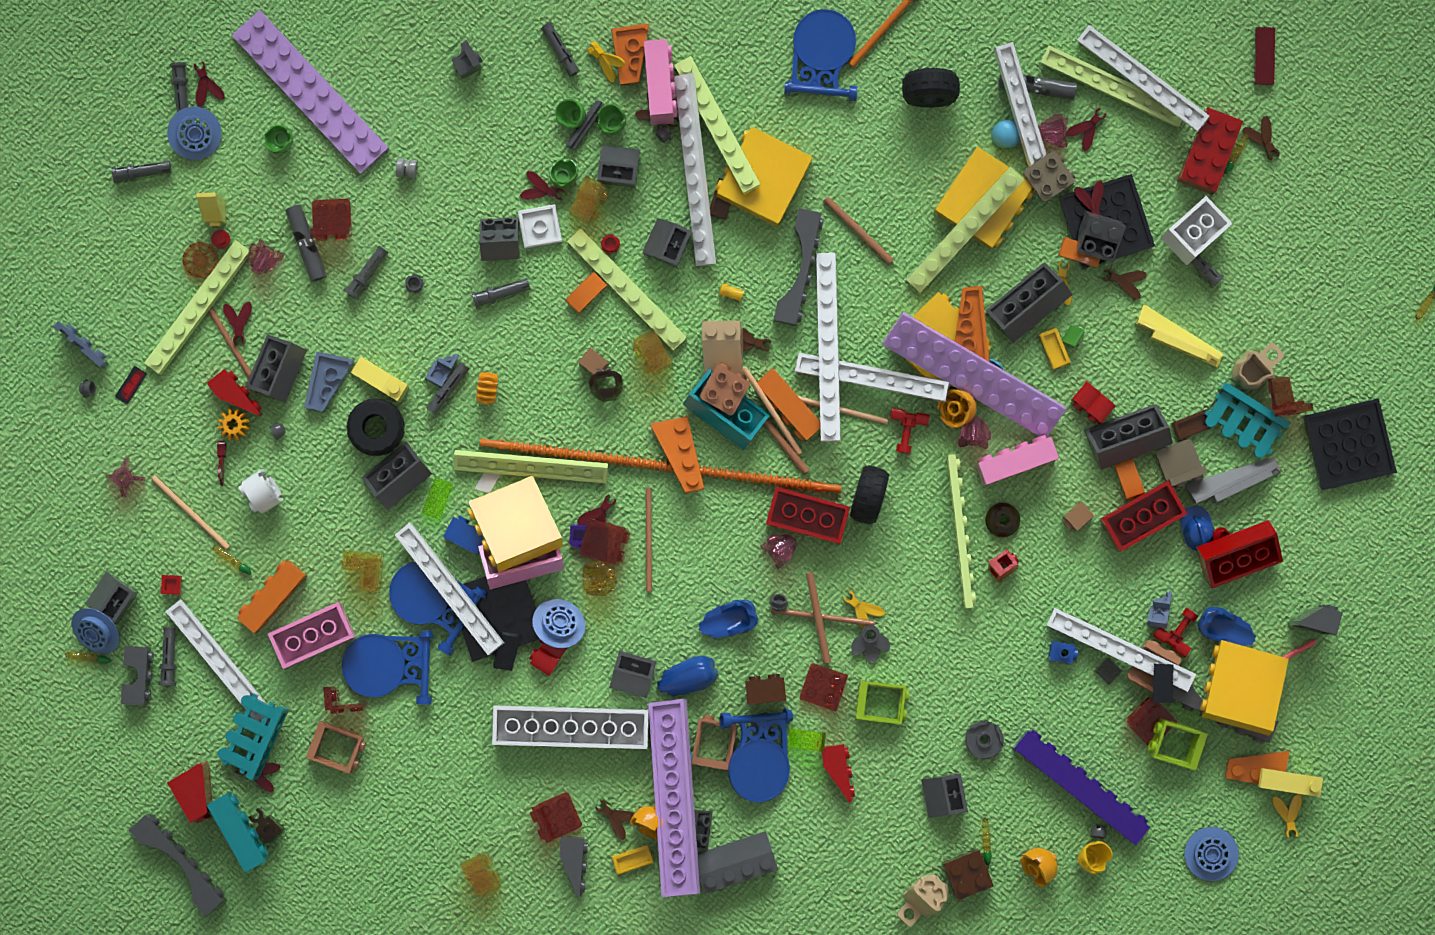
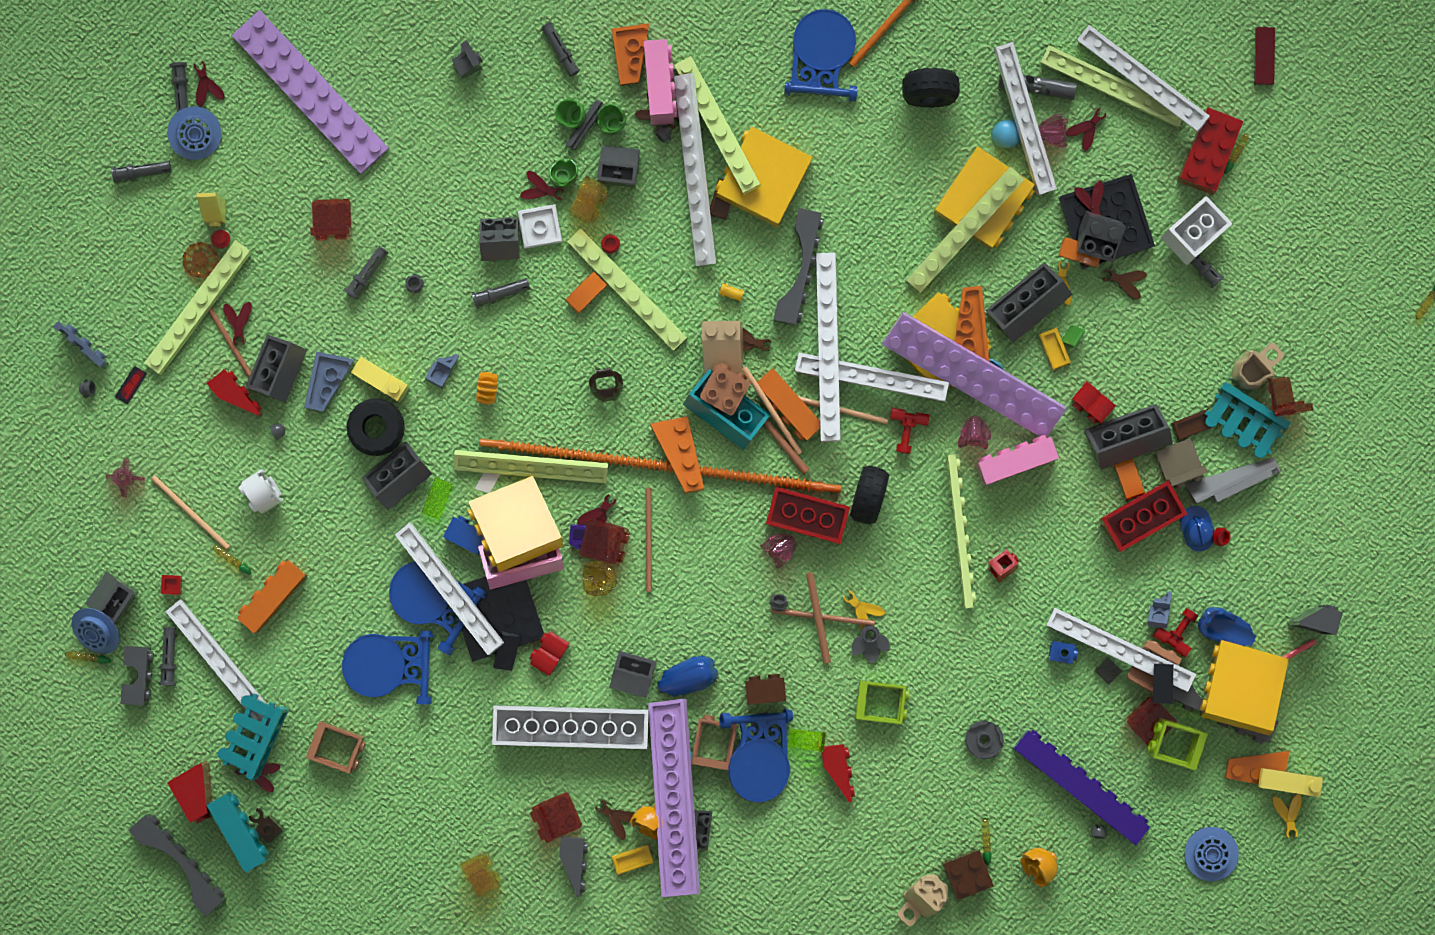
(221, 454): dark red piece -> none
(236, 430): light orange gear -> none
(263, 257): clear pink brick -> none
(278, 139): bright green hair -> none
(310, 256): dark grey piece -> none
(312, 635): bright pink brick -> none
(331, 697): clear red bracket -> none
(370, 568): clear yellow brick -> none
(406, 168): light grey wheel -> none
(448, 387): dark grey pin -> none
(562, 616): medium blue wheel -> none
(593, 361): medium nougat brick -> none
(606, 60): yellow piece -> none
(652, 351): clear yellow brick -> none
(667, 242): dark grey slope -> none
(730, 619): blue hair -> none
(735, 862): dark grey slope -> none
(823, 687): clear red bracket -> none
(858, 230): nougat axle -> none
(944, 795): dark grey slope -> none
(958, 409): light orange cylinder -> none
(992, 520): dark brown piece -> none
(1049, 176): dark tan bracket -> none
(1077, 517): medium nougat brick -> none
(1094, 857): yellow helmet -> none
(1177, 338): light yellow wedge -> none
(1240, 554): red brick -> none
(1264, 137): reddish brown piece -> none
(1349, 444): black plate -> none

